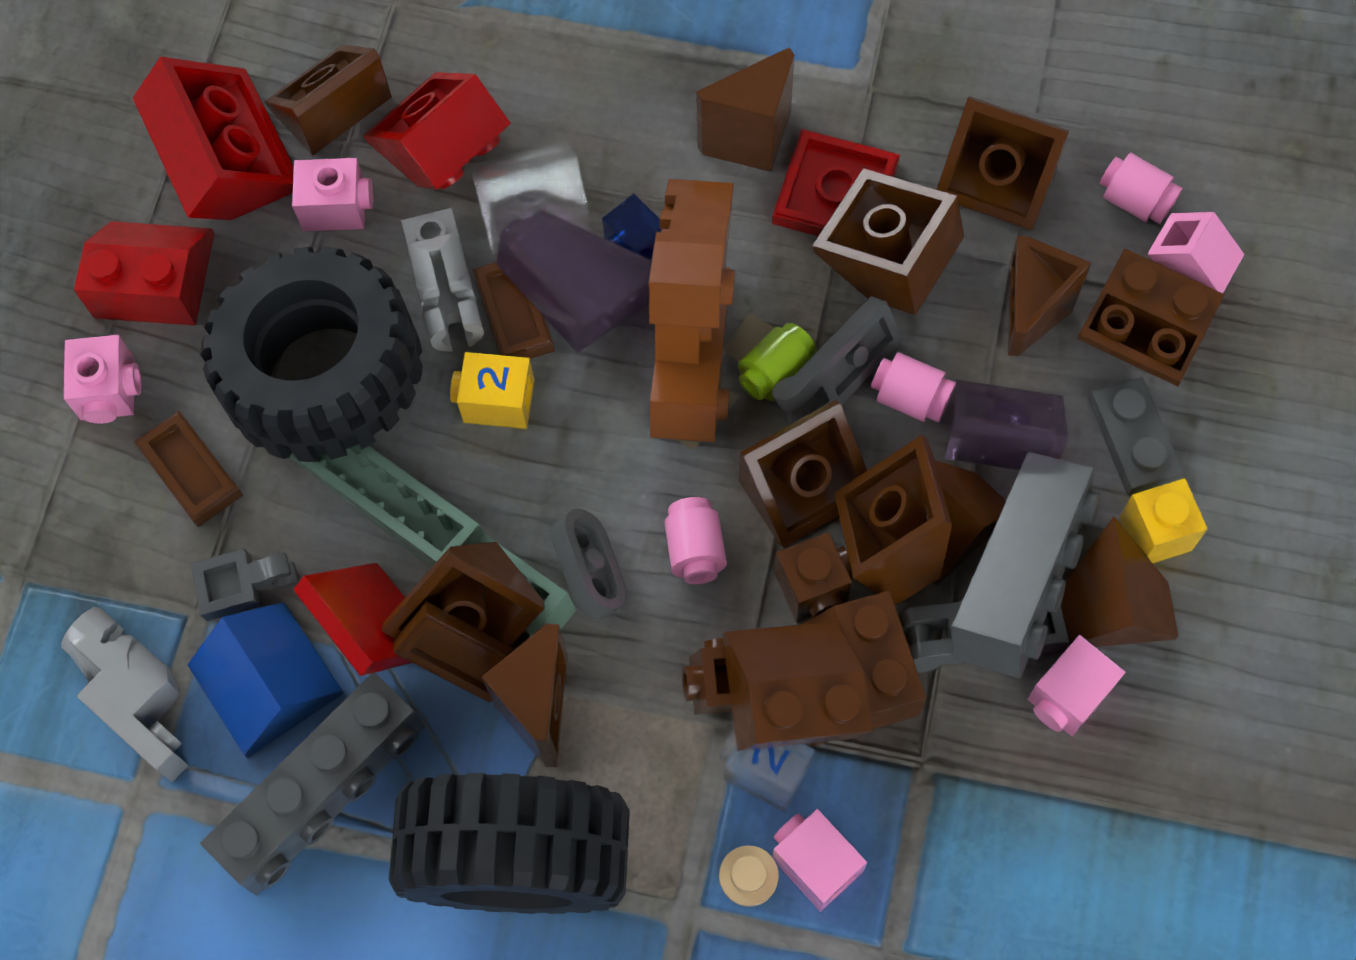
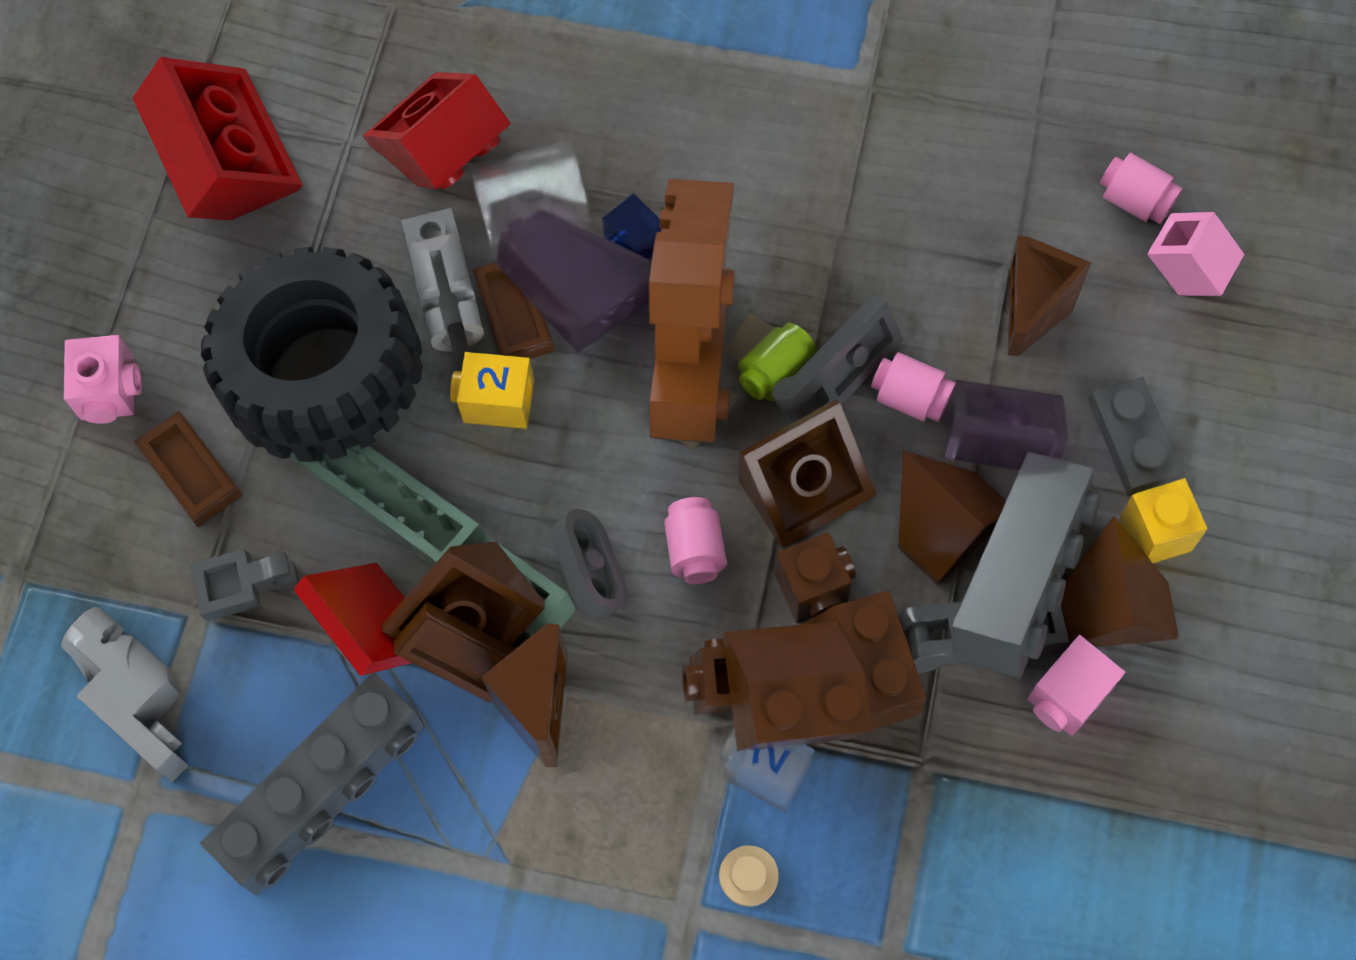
(145, 272): red slope -> none
(262, 675): blue slope -> none
(331, 96): reddish brown slope -> none
(331, 194): bright pink brick -> none
(510, 844): black tyre -> none
(747, 112): reddish brown slope -> none
(817, 858): bright pink brick -> none
(821, 177): red tile -> none
(892, 238): reddish brown slope -> none
(896, 522): reddish brown slope -> none
(1002, 162): reddish brown slope -> none
(1151, 317): reddish brown slope -> none

